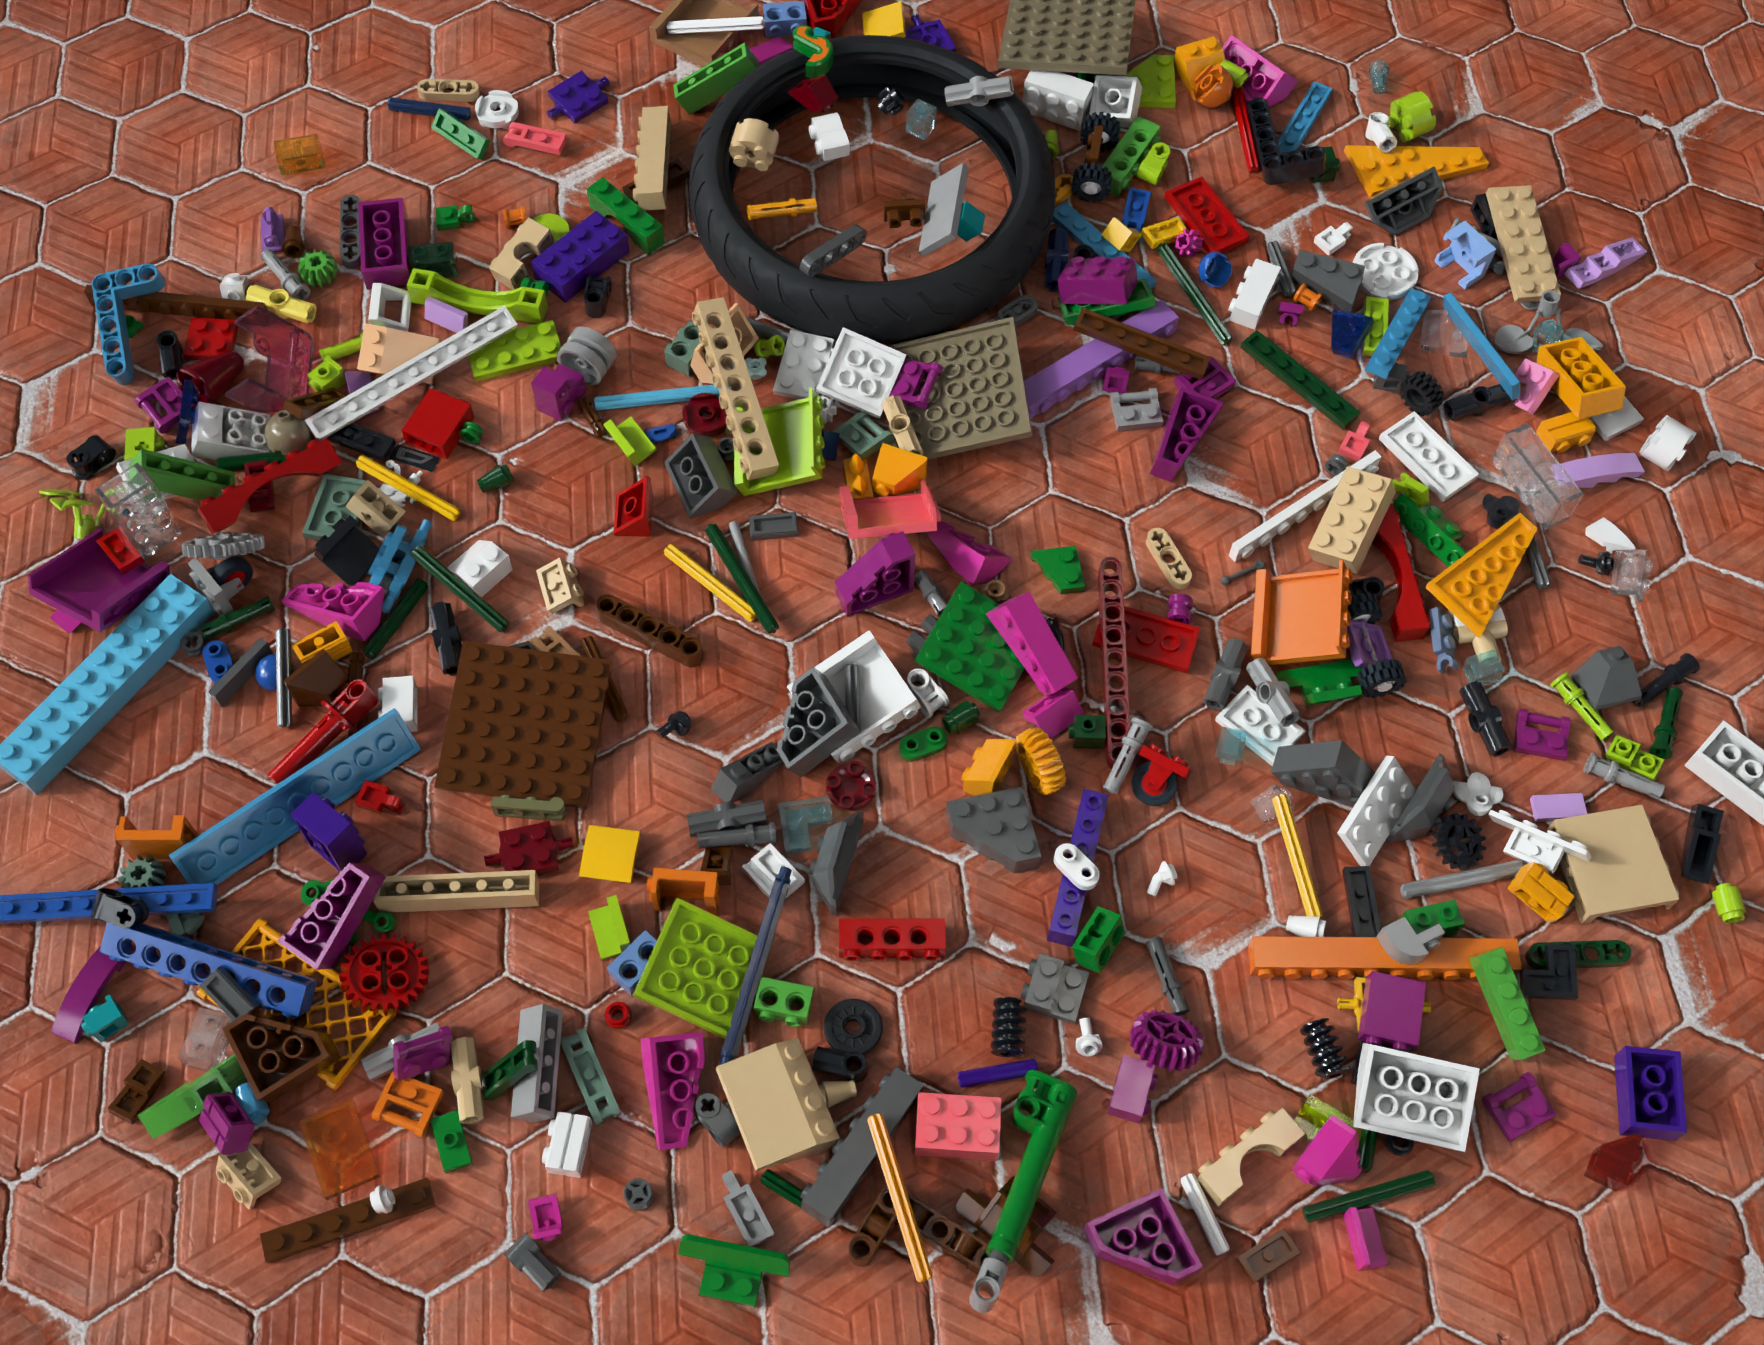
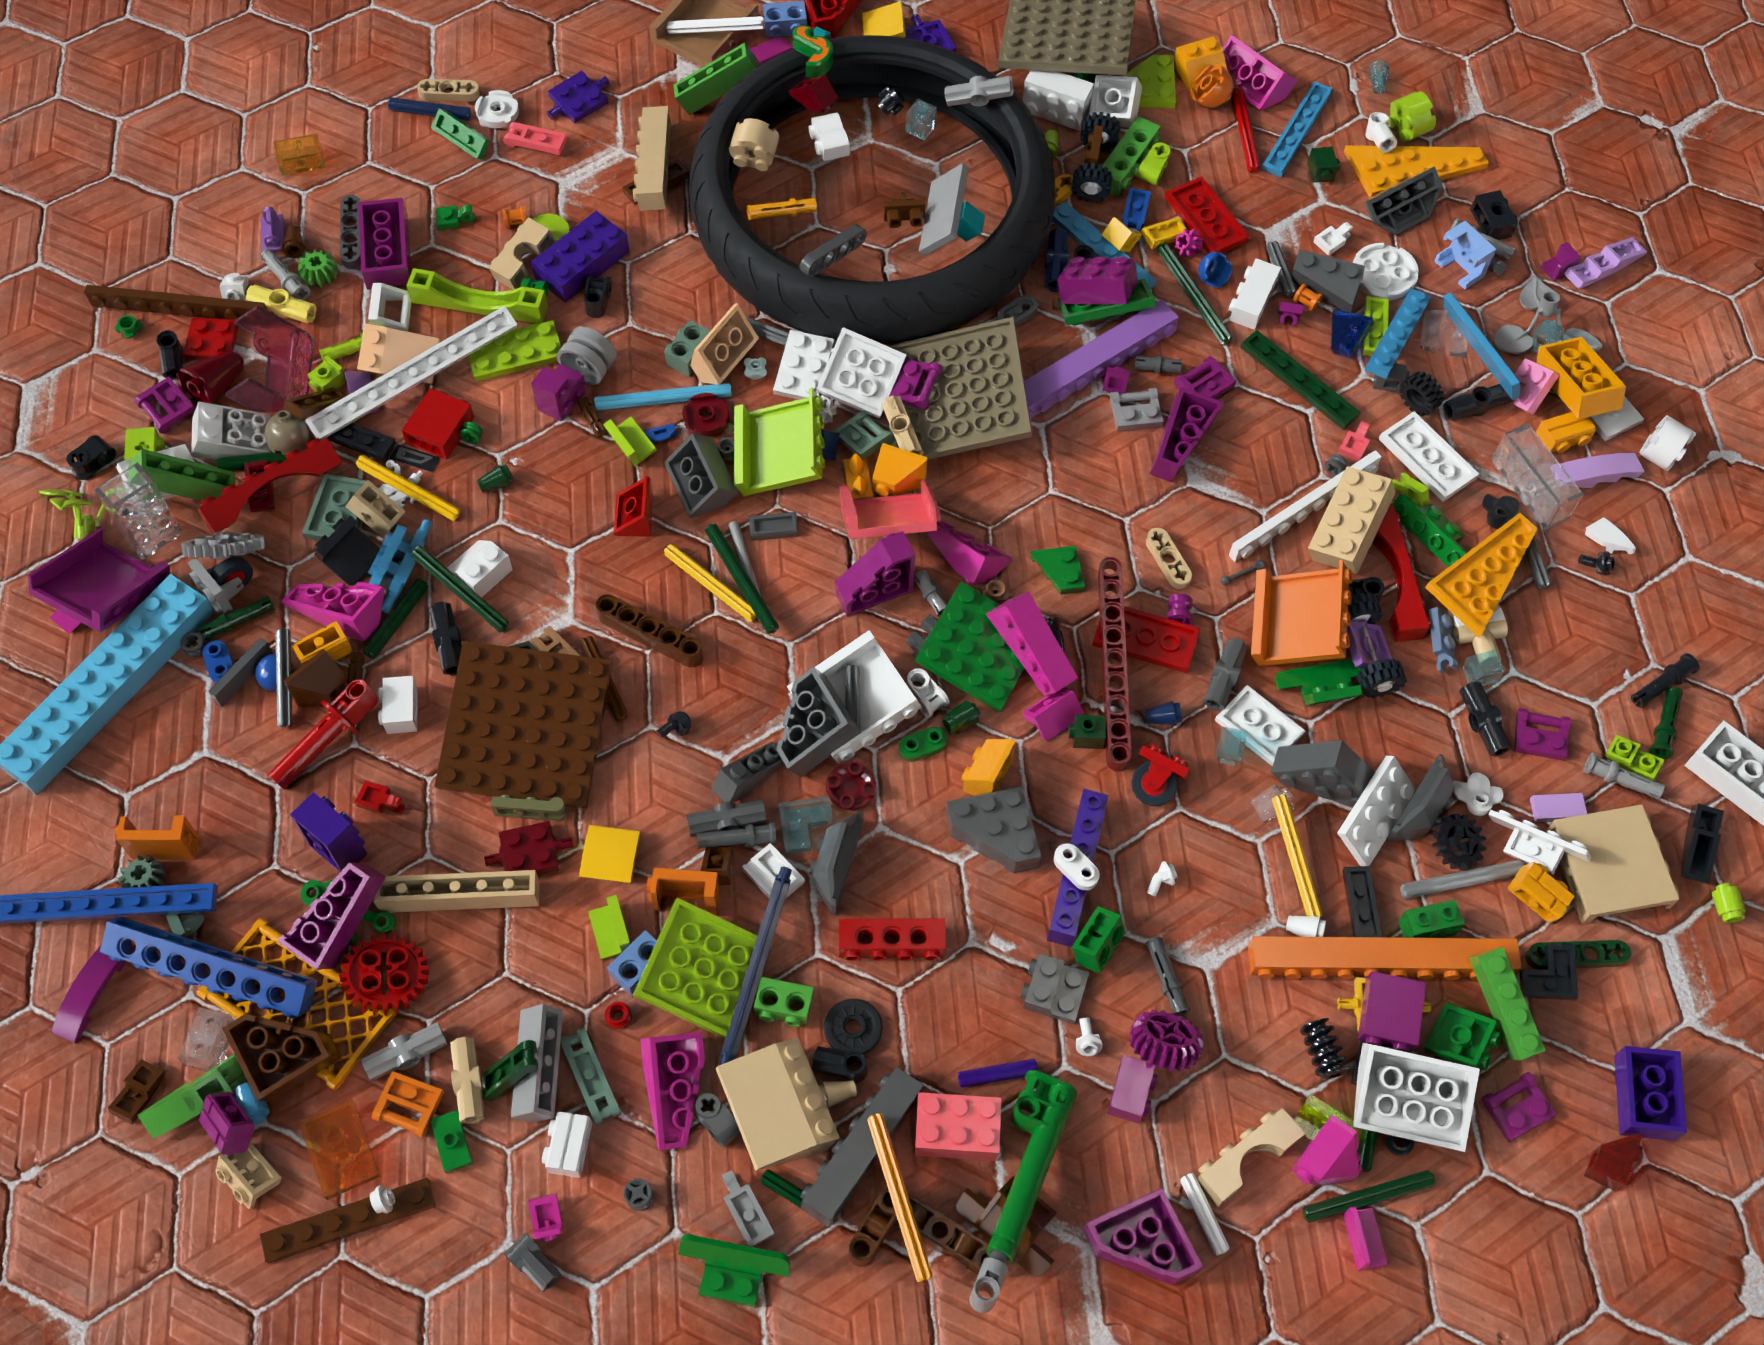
(104, 1020): teal brick -> none
(115, 316): dark azure beam -> none
(119, 909): black piece -> none
(120, 551): red plate -> none
(186, 415): clear blue wing -> none
(228, 994): dark grey tile -> none
(267, 818): dark azure plate -> none
(422, 1054): magenta plate -> none
(434, 257): clear green brick -> none
(445, 315): lavender tile -> none
(559, 585): tan bracket -> none
(642, 227): green arch -> none
(716, 313): tan brick -> none
(769, 346): lime bush -> none
(1006, 1027): black piece -> none
(1040, 761): light orange gear -> none
(1129, 742): light grey pin -> none
(1141, 343): reddish brown plate -> none
(1164, 714): none -> dark blue cone
(1237, 73): lime cone -> none
(1267, 1256): reddish brown plate -> none
(1273, 692): light grey piece -> none
(1278, 166): black beam -> none
(1405, 945): light grey brick -> none
(1463, 1037): none -> green plate
(1522, 242): tan plate -> none
(1576, 694): lime pin -> none
(1608, 678): dark grey slope -> none
(1631, 573): clear bracket -> none

